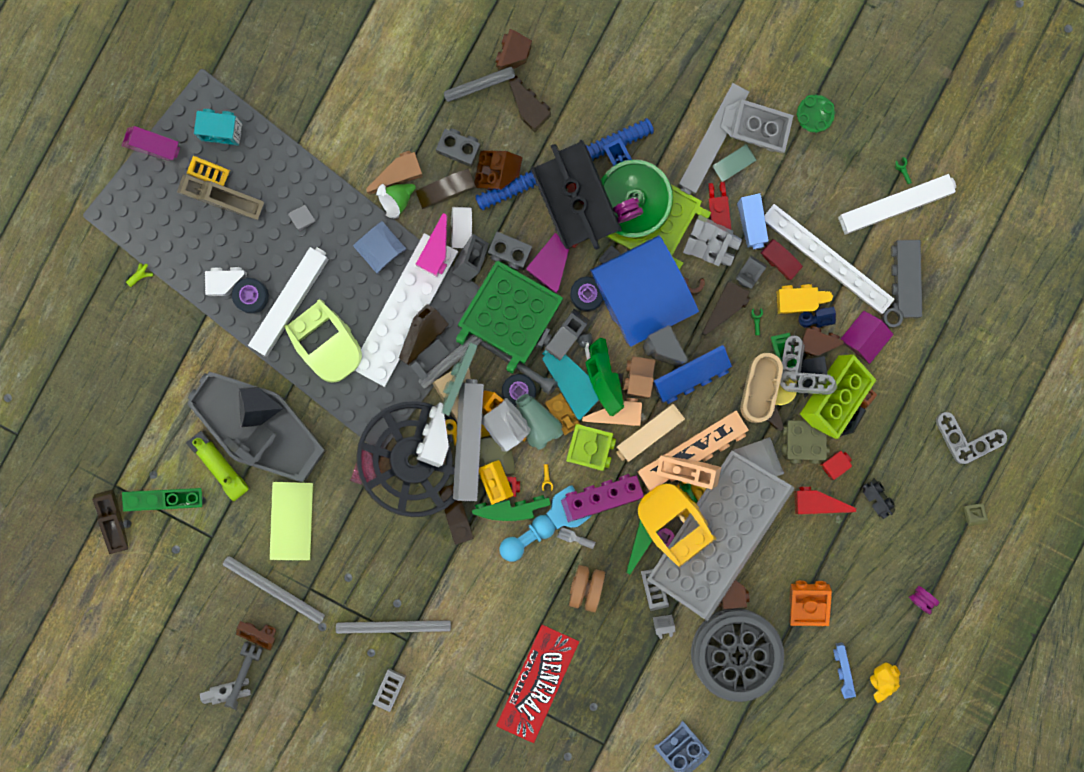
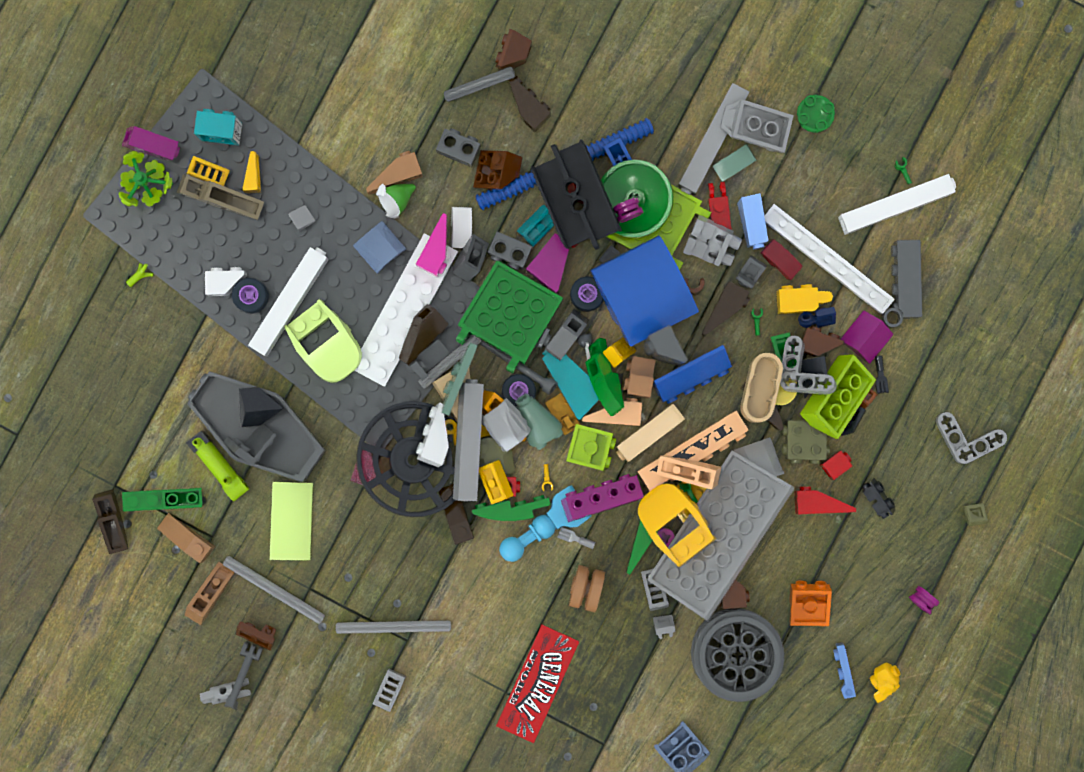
(133, 181): none -> lime plant
(186, 538): none -> medium nougat slope
(209, 593): none -> medium nougat slope
(252, 175): none -> yellow slope
(445, 188): dark brown slope -> none
(536, 226): none -> teal slope
(618, 352): none -> yellow slope
(881, 381): none -> black piece

